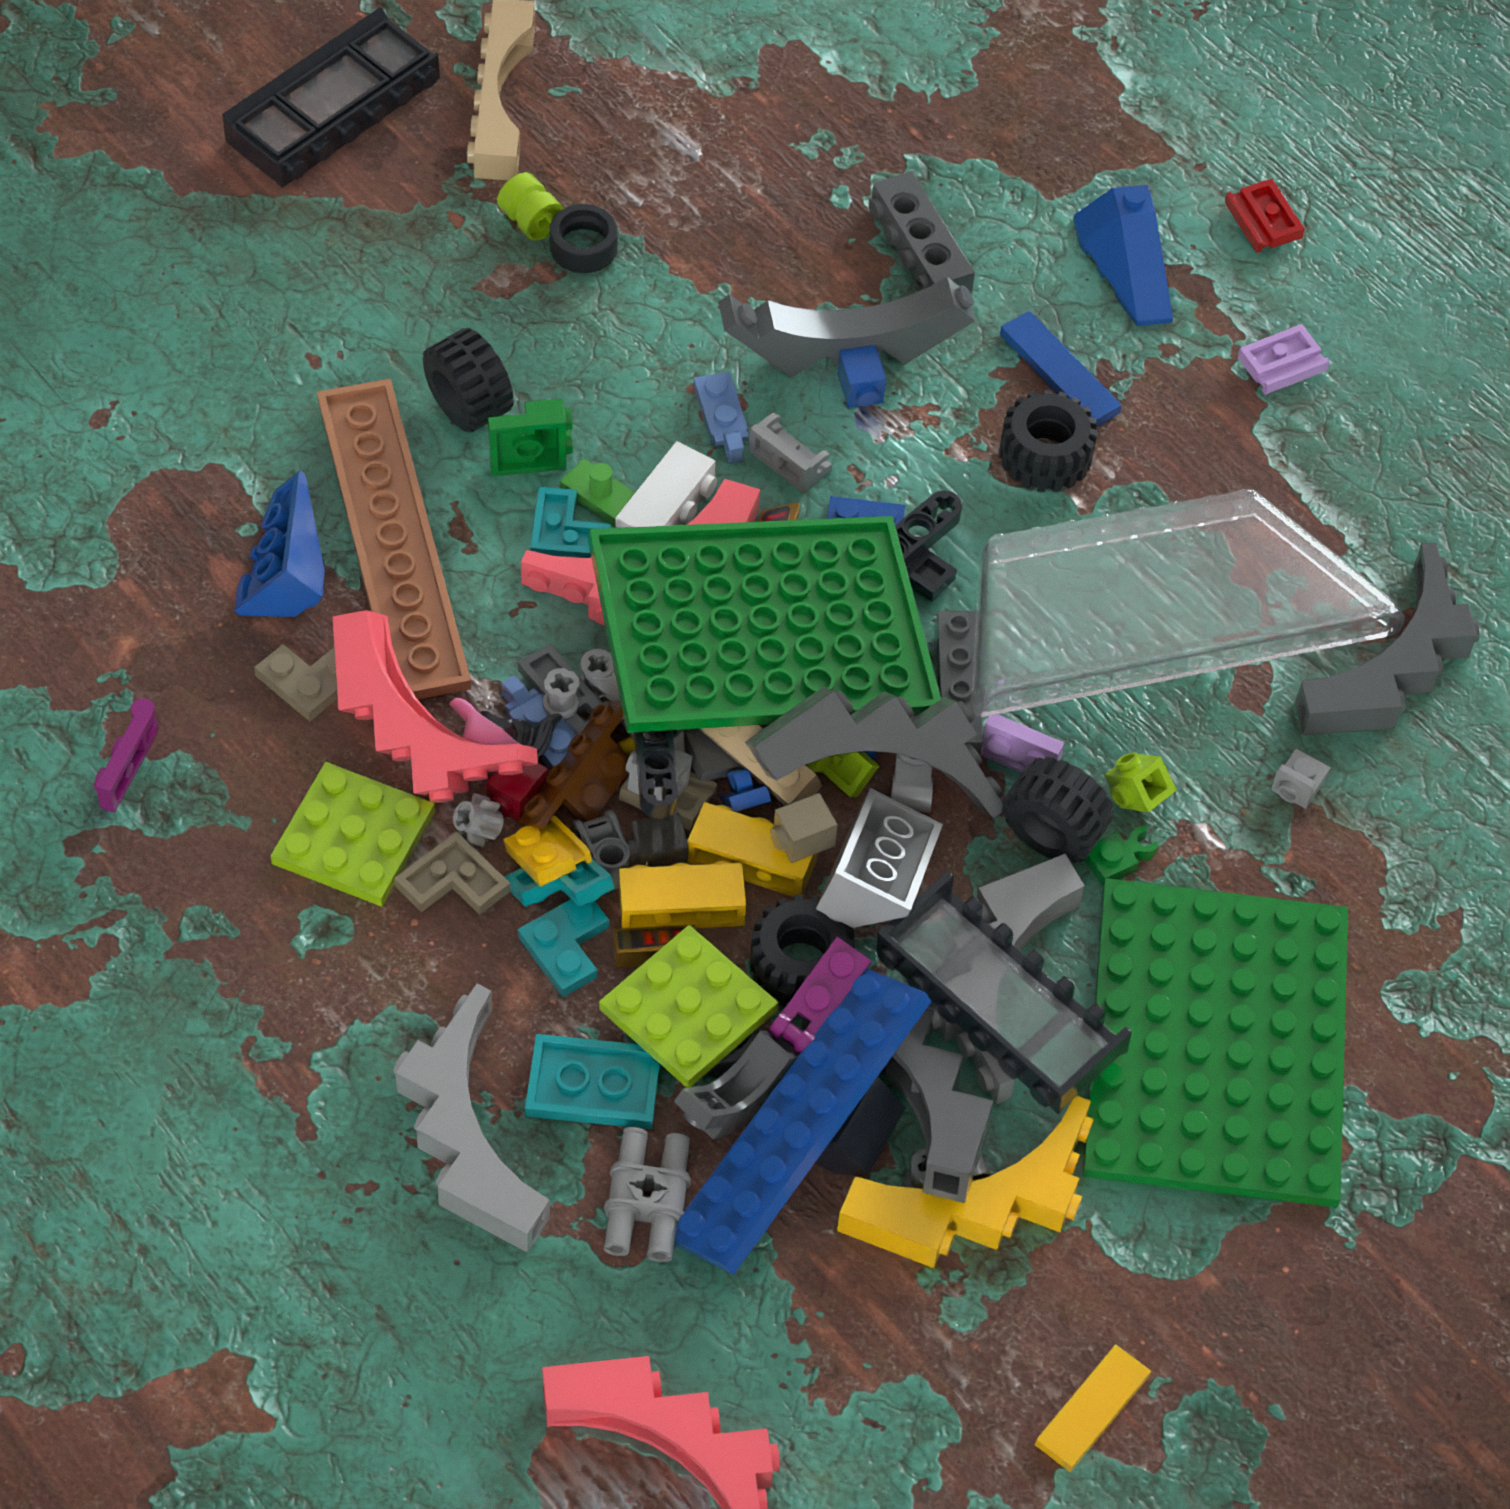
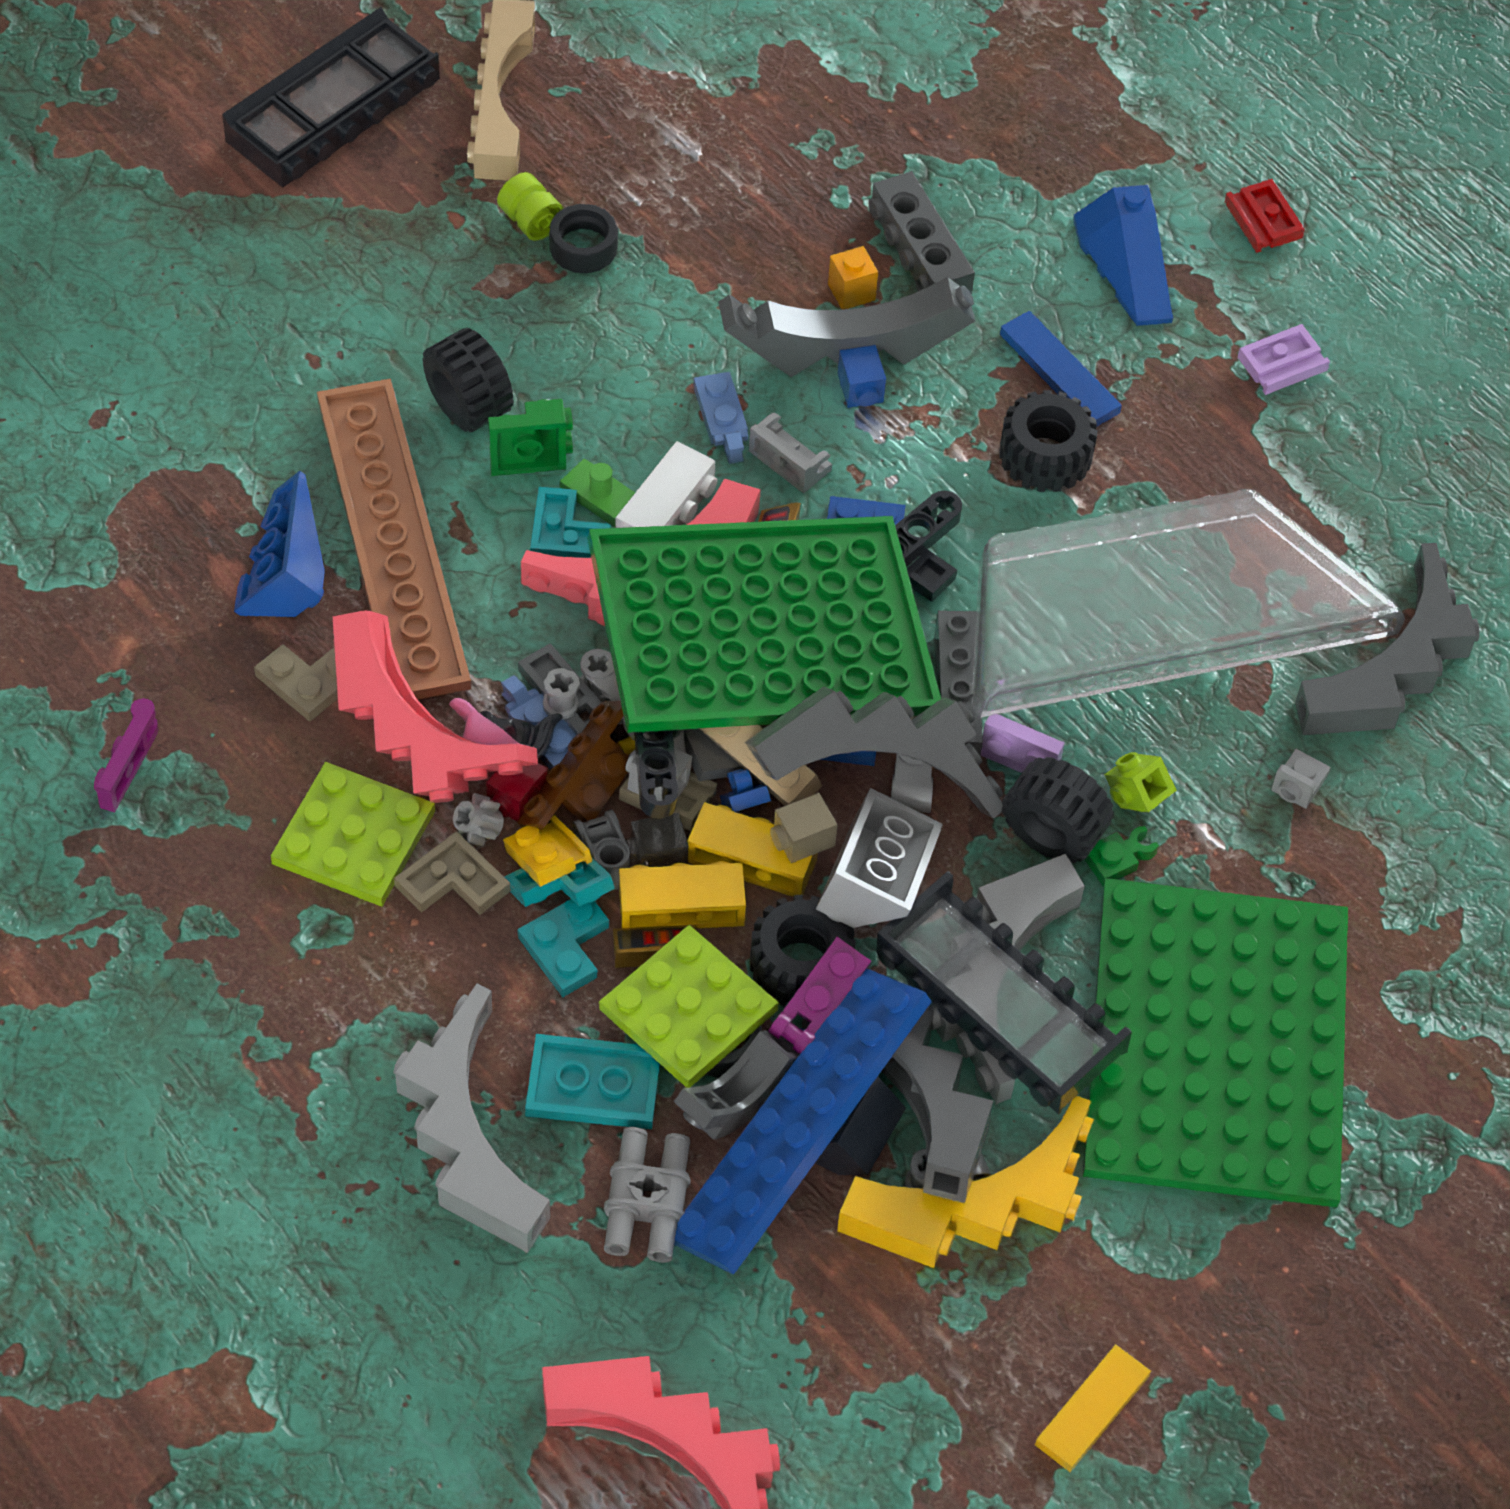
(847, 770): lime bracket -> none
(852, 278): none -> light orange brick

